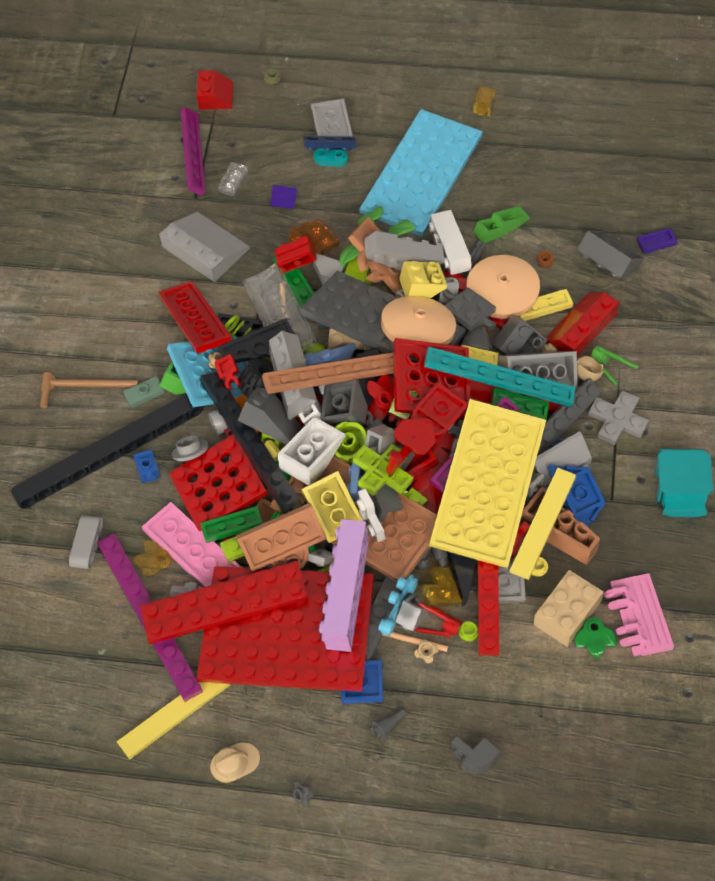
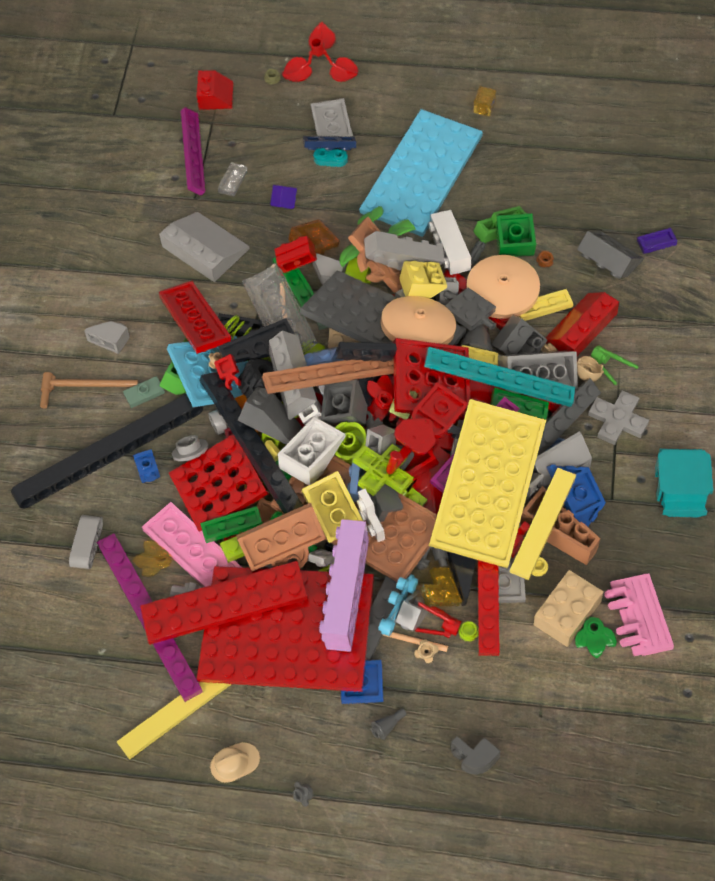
(108, 335): none -> light grey slope
(319, 40): none -> red plant
(365, 351): none -> black plate
(515, 235): none -> green slope

